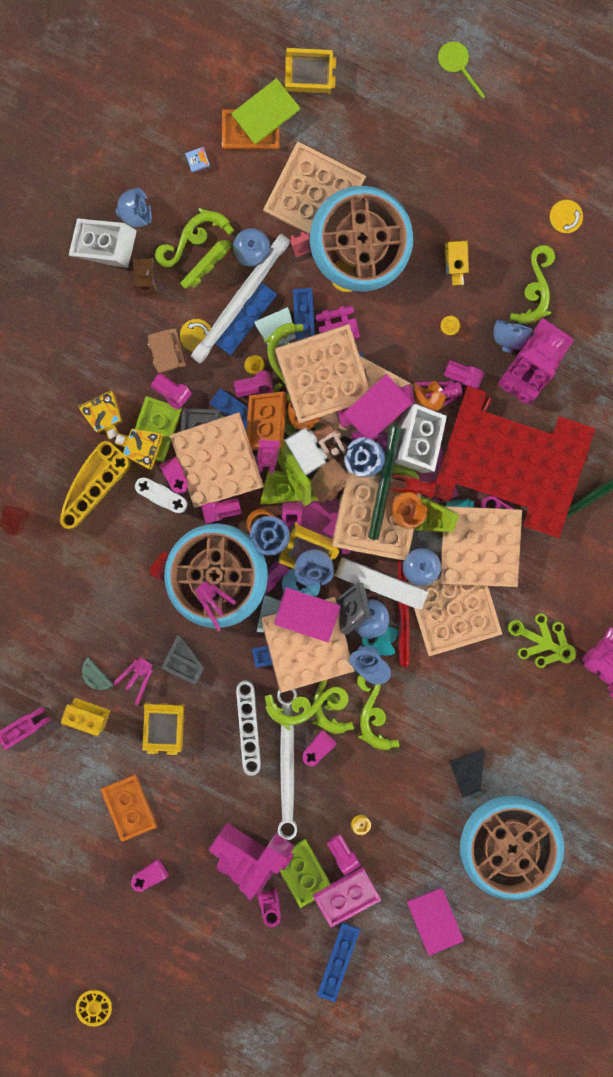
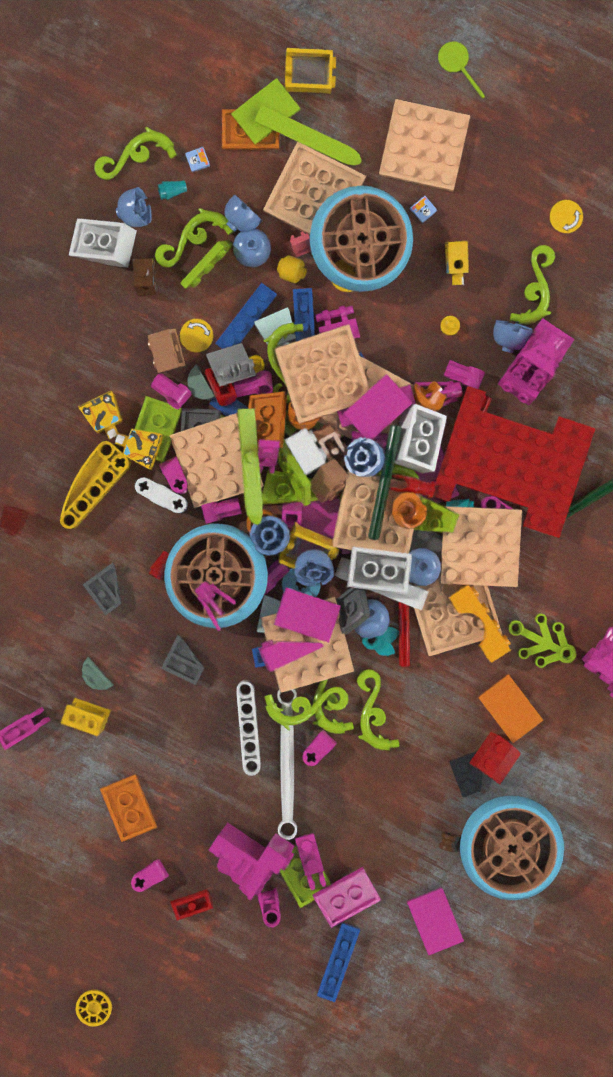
(105, 589): none -> dark grey wing
(130, 150): none -> lime plant
(141, 668): dark pink plant -> none
(163, 728): window -> none
(170, 189): none -> teal cone
(192, 904): none -> red brick
(199, 385): none -> sand green tile
(225, 394): none -> red brick
(231, 364): none -> light grey hinge
(240, 215): none -> medium blue cylinder
(240, 298): white piece -> none
(250, 465): none -> lime piece
(280, 653): none -> dark pink slope
(291, 269): none -> yellow head
(307, 136): none -> lime piece
(310, 858): none -> dark pink hinge
(345, 857): dark pink piece -> none
(361, 824): yellow tile -> none
(370, 665): medium blue piece -> none
(379, 570): none -> white brick
(423, 209): none -> light blue tile
(424, 145): none -> light nougat plate
(449, 842): none -> reddish brown wheel
(493, 643): none -> light orange arch
(495, 757): none -> red slope
(510, 708): none -> orange tile

